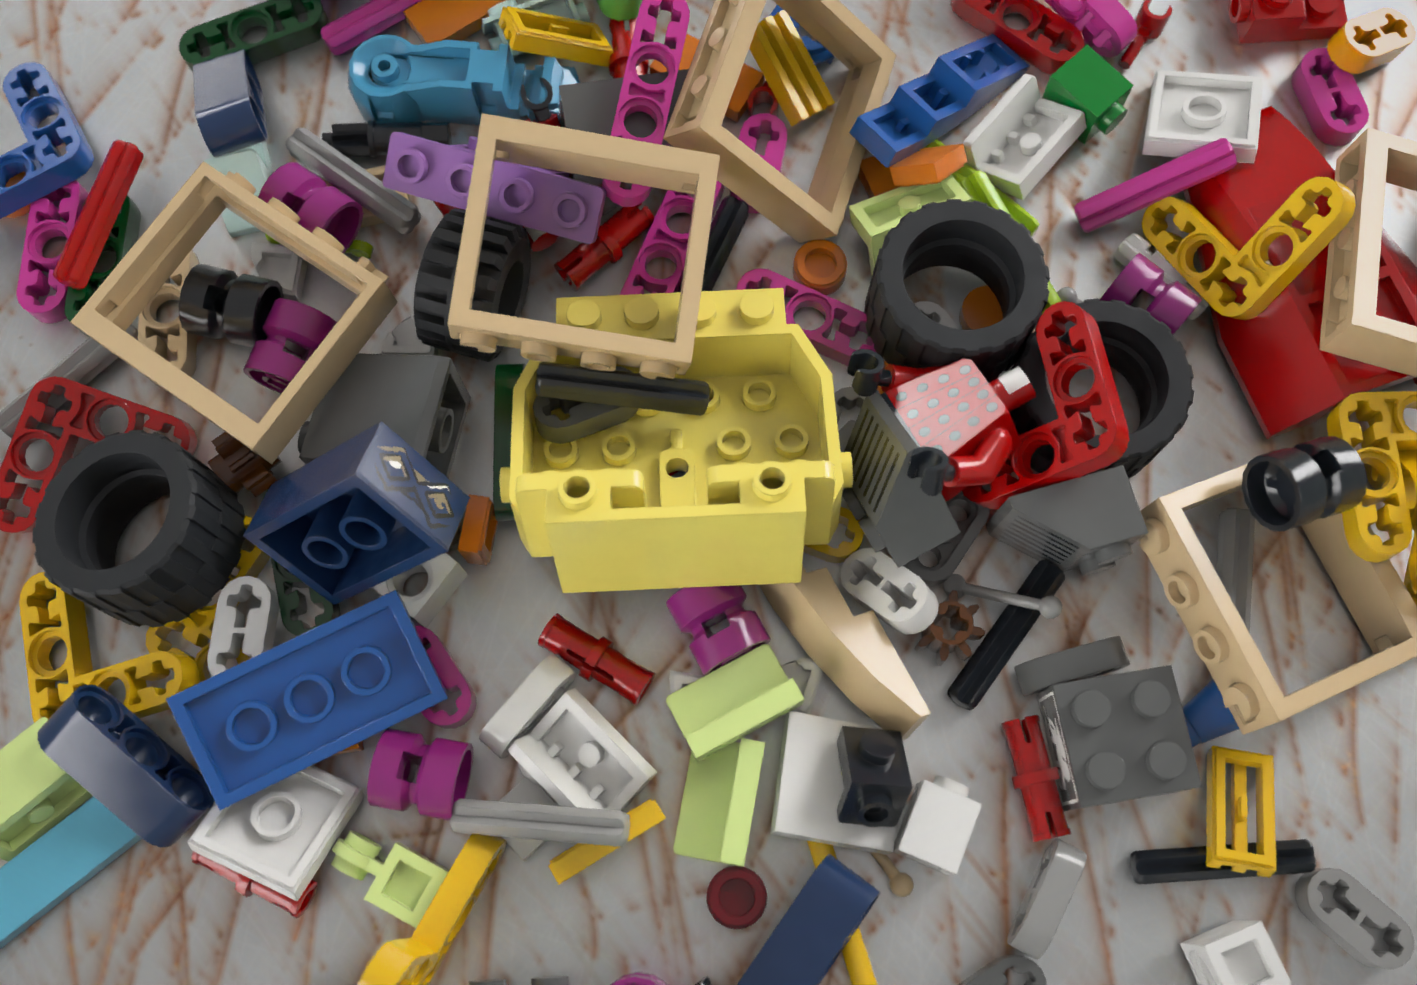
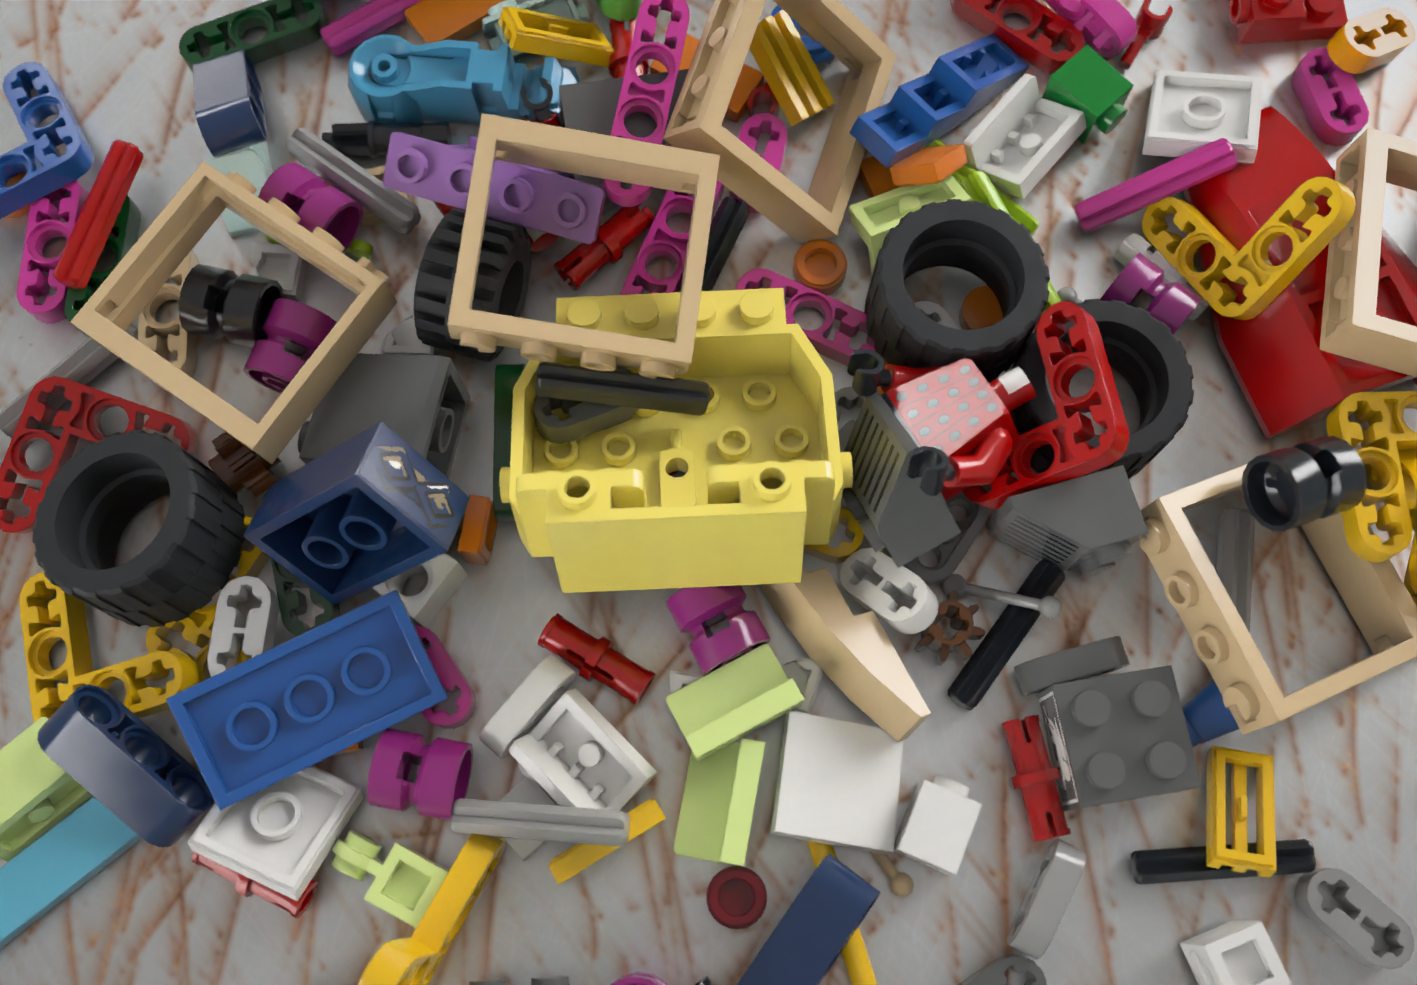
(873, 777): black bracket -> none

